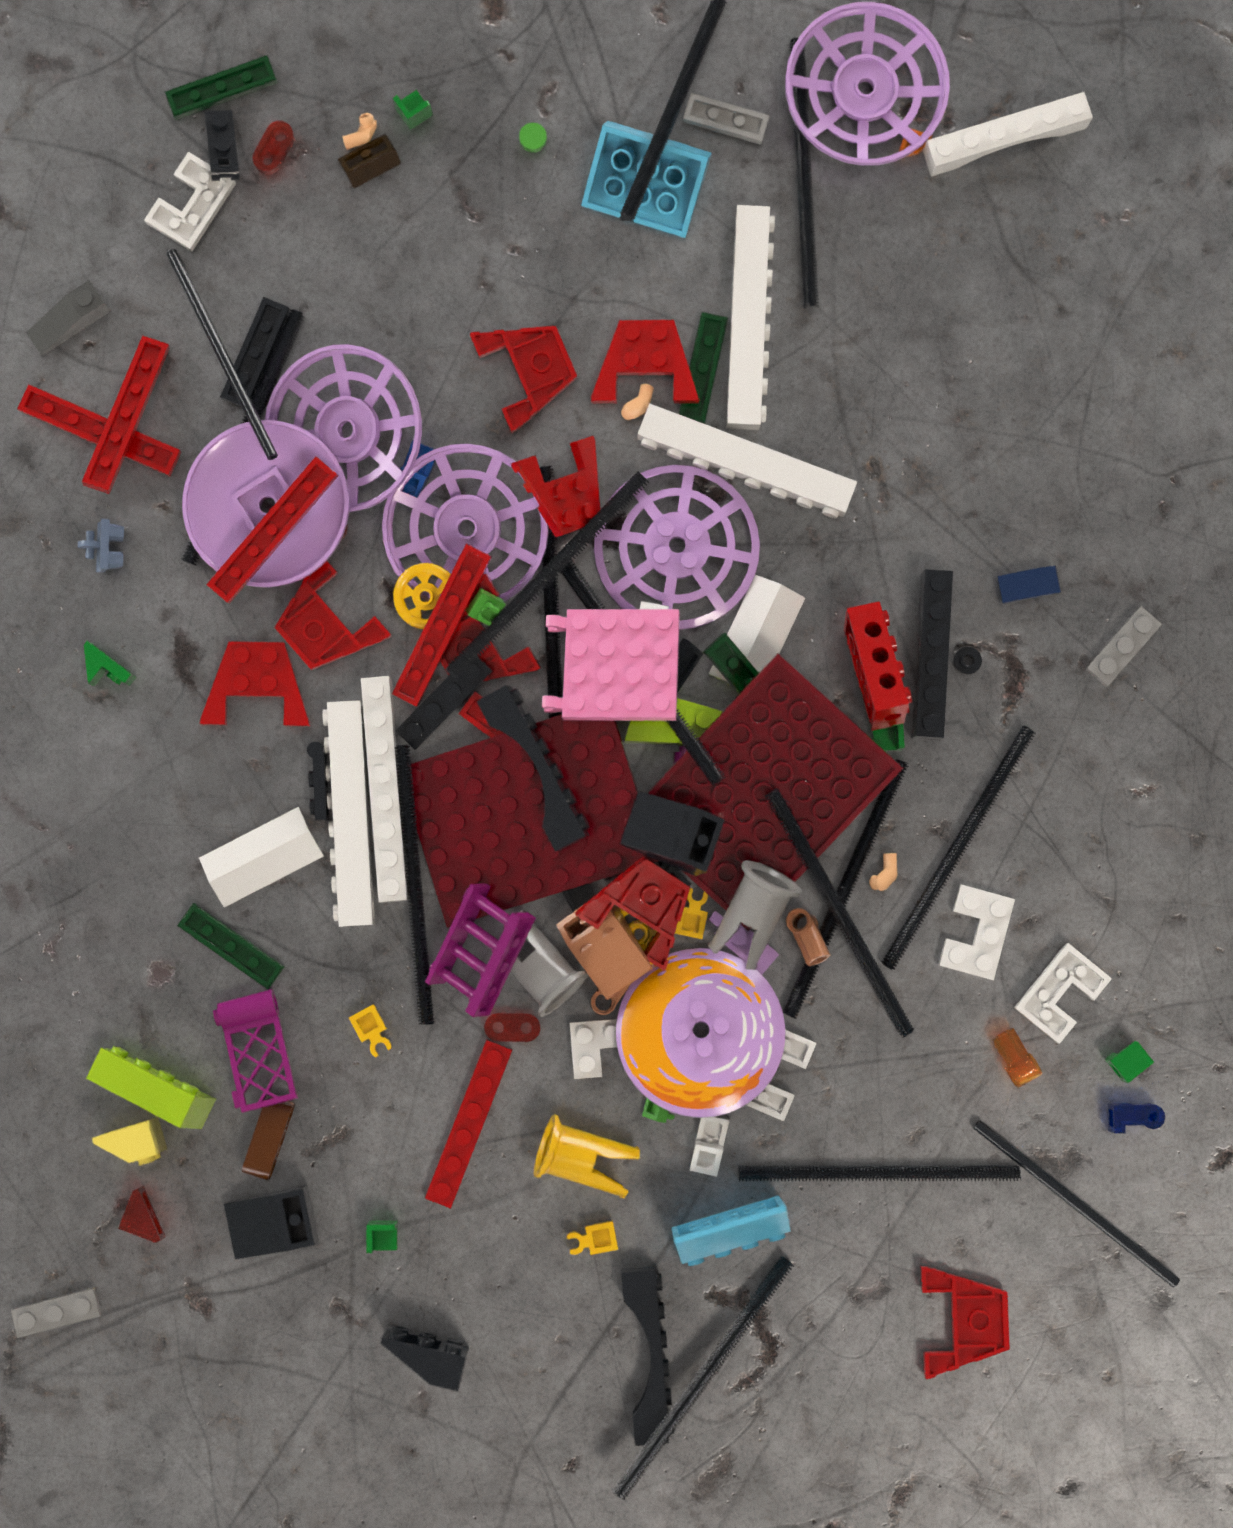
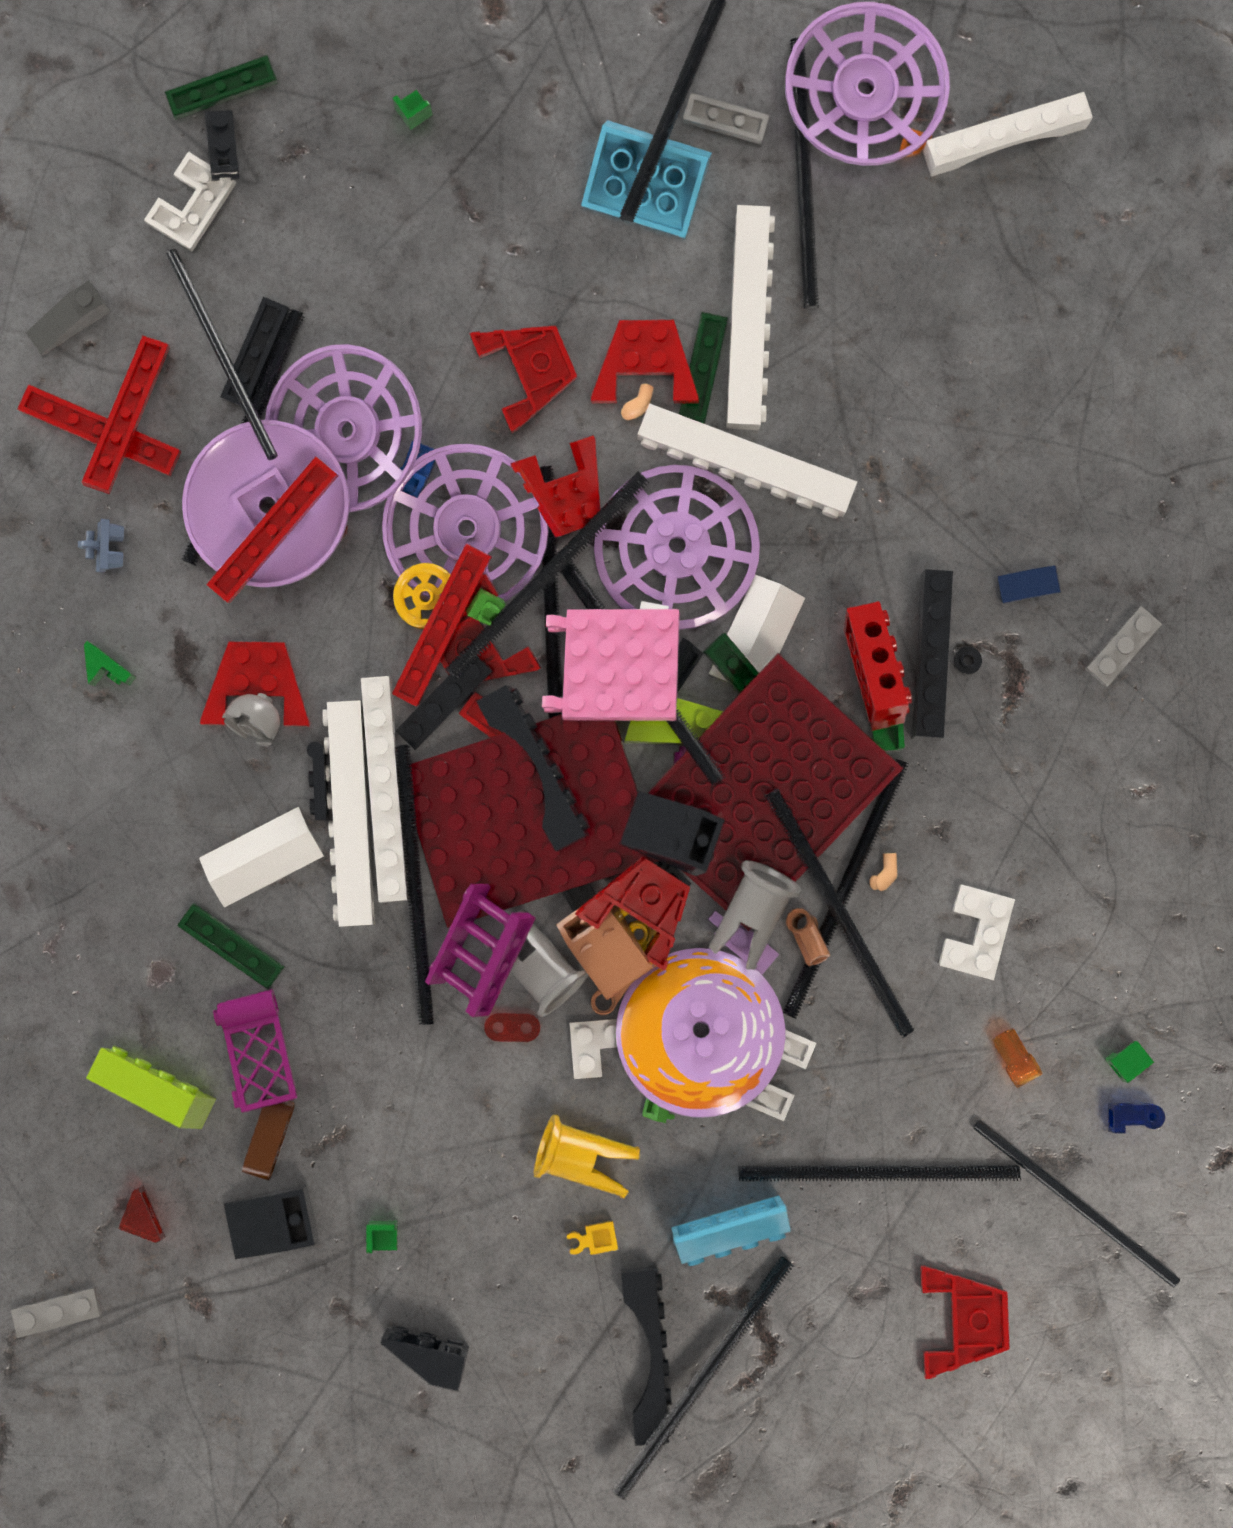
(135, 1142): light yellow slope -> none
(253, 716): none -> light grey cylinder
(271, 148): clear red plate -> none
(316, 631): red wing -> none
(364, 133): light nougat arm -> none
(368, 1025): yellow plate -> none
(369, 161): dark brown slope -> none
(468, 1124): red plate -> none
(533, 137): bright green tile -> none
(693, 919): yellow plate -> none
(709, 1145): white slope -> none
(957, 847): black axle -> none
(1065, 969): white plate -> none

